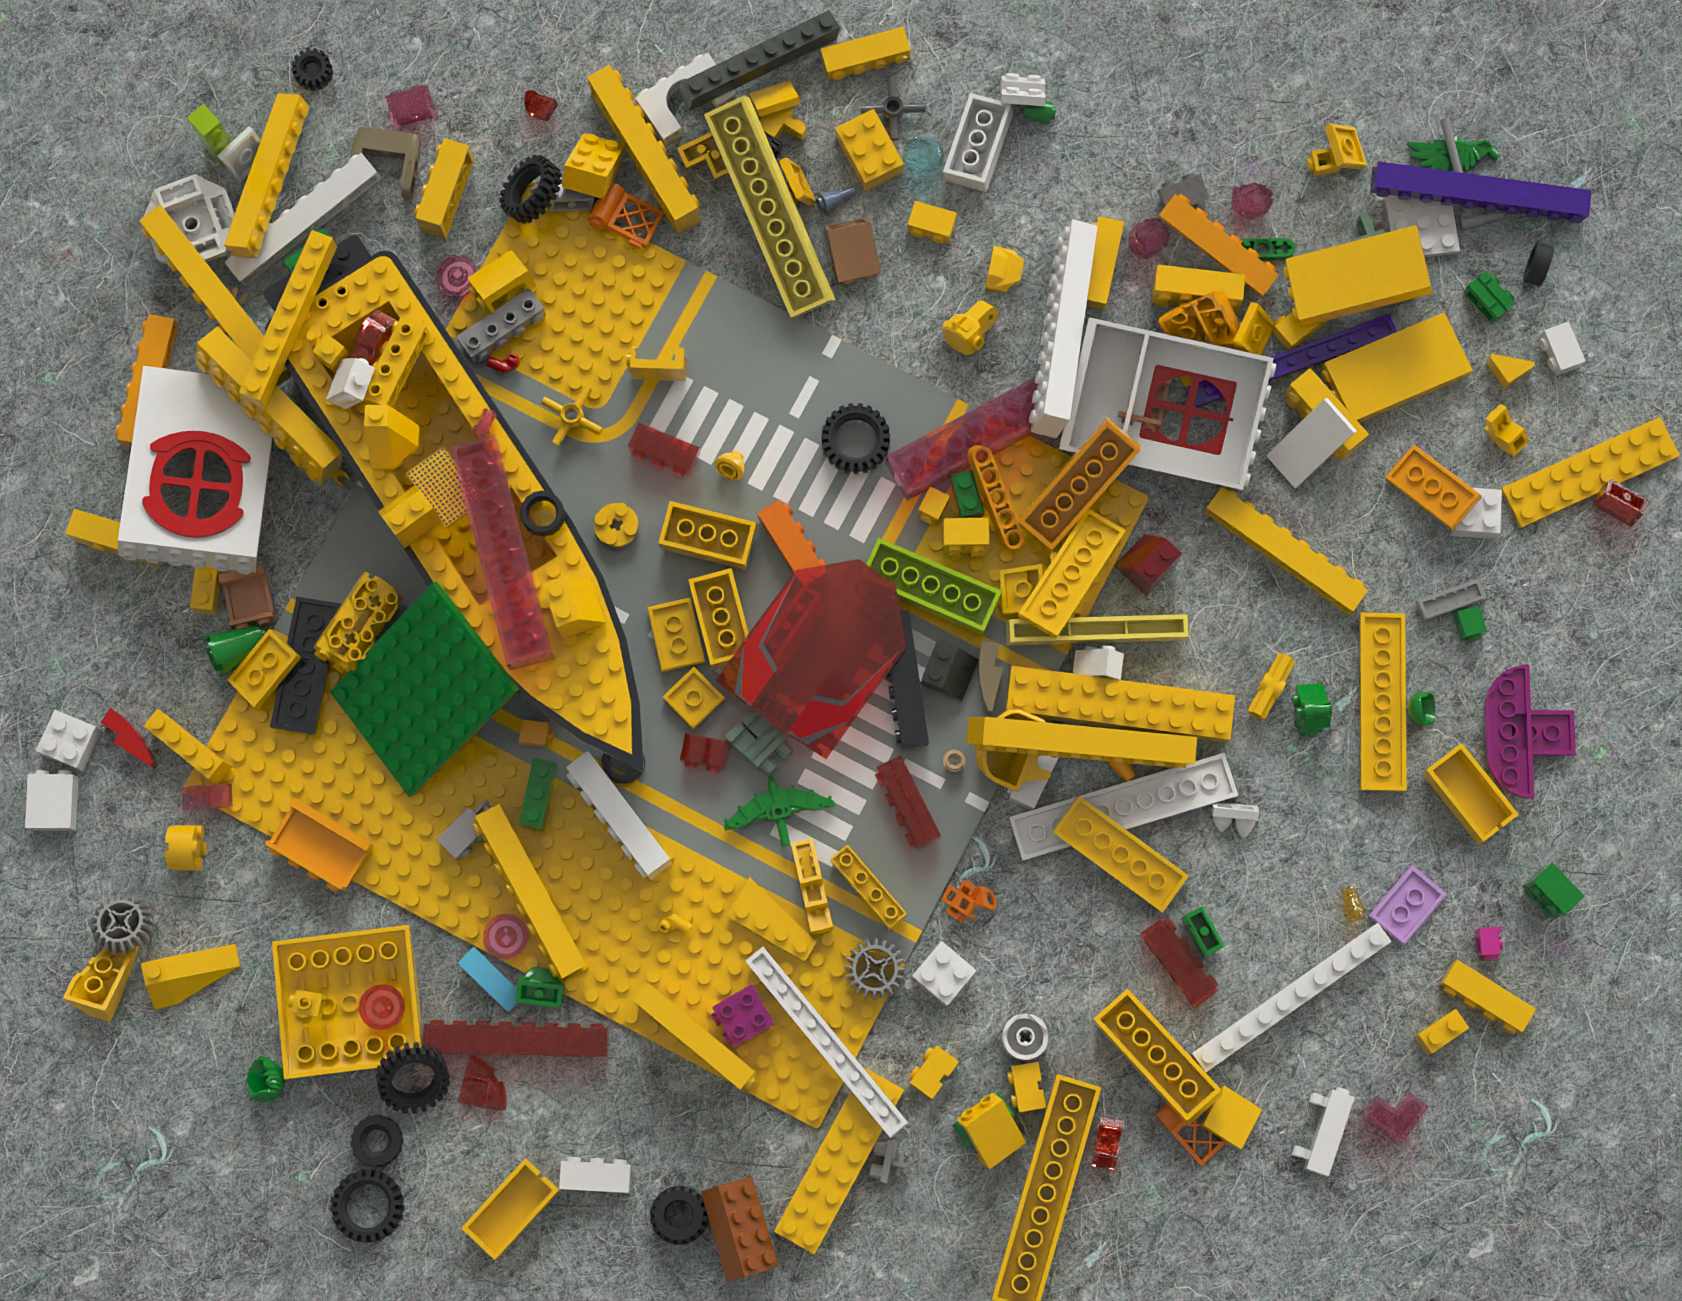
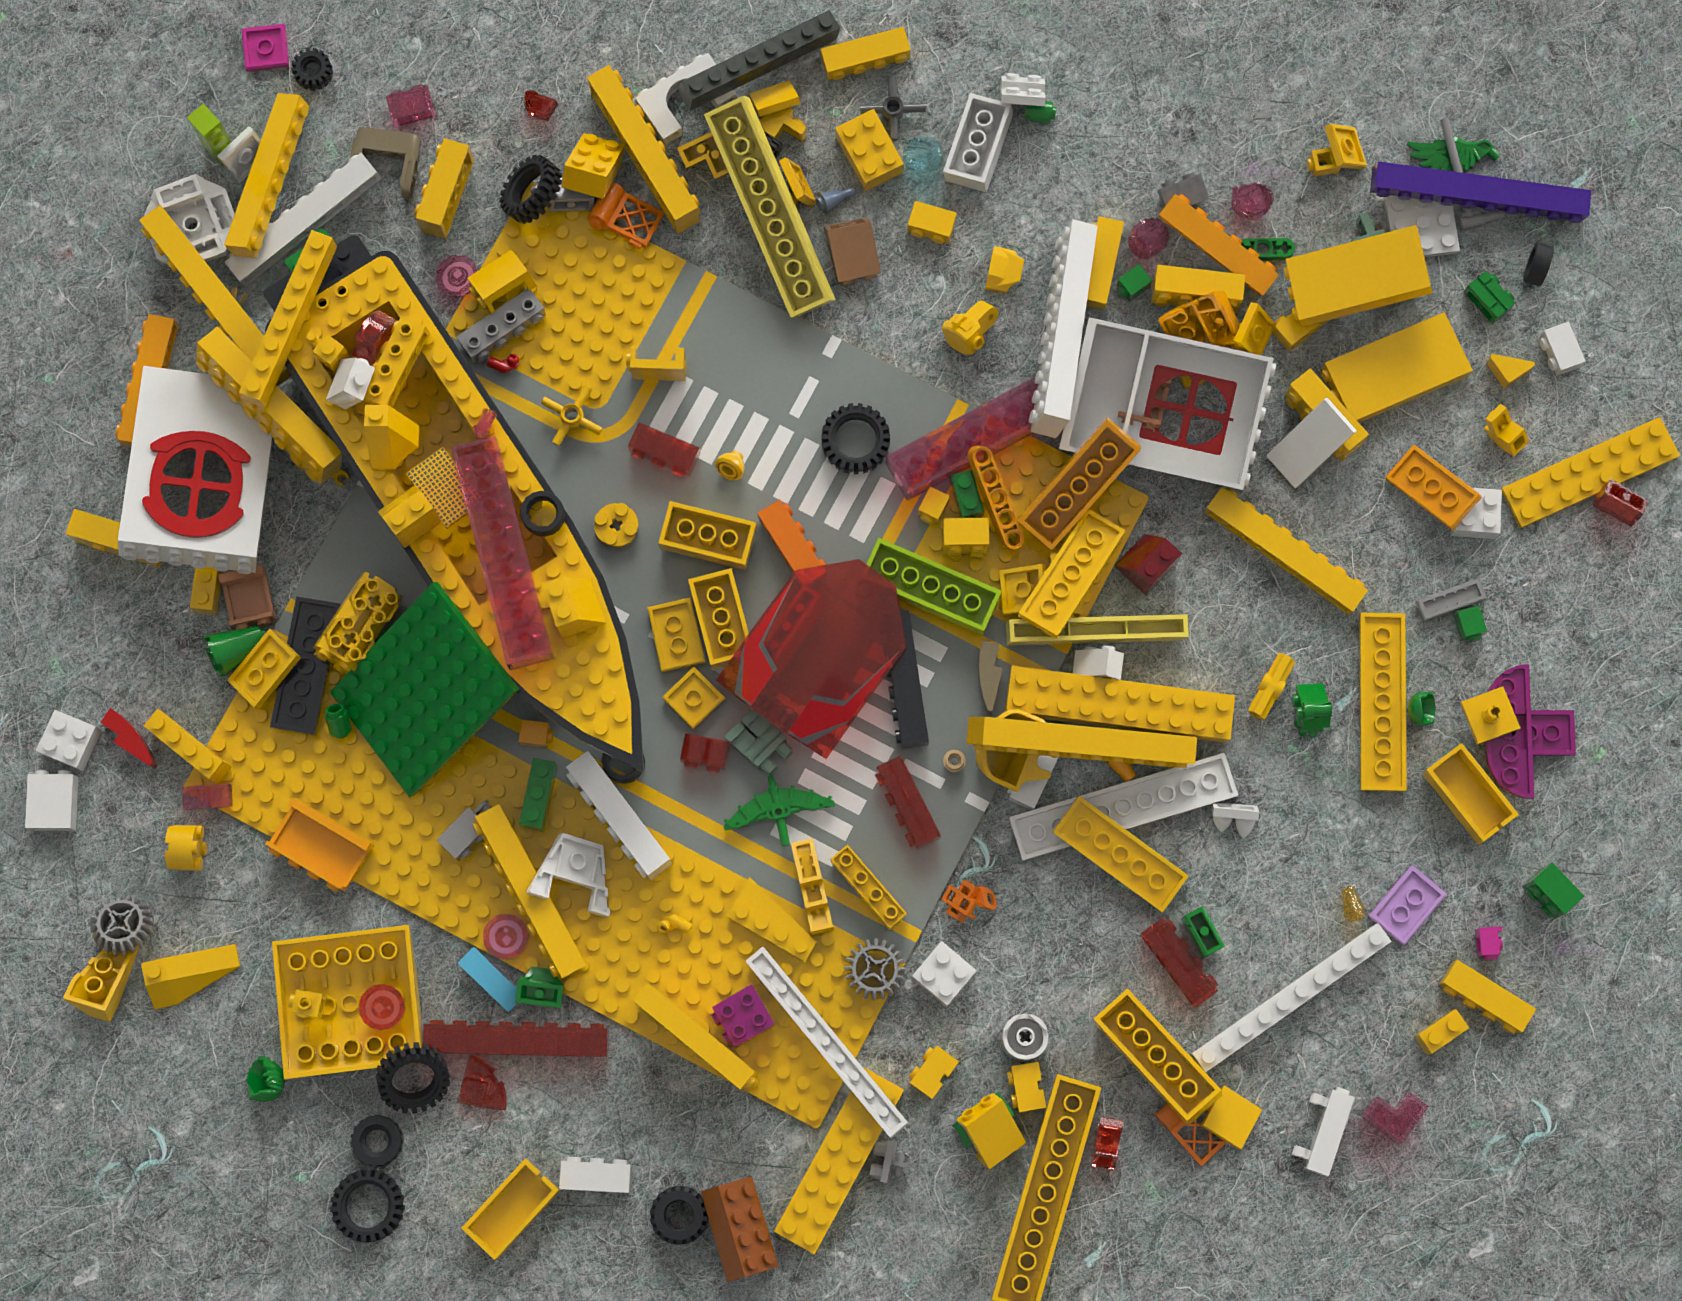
(265, 47): none -> dark pink tile
(337, 721): none -> green brick
(577, 863): none -> white wing
(949, 670): pearl dark grey slope -> none
(1133, 283): none -> green brick
(1312, 353): dark purple plate -> none
(1489, 715): none -> yellow tile

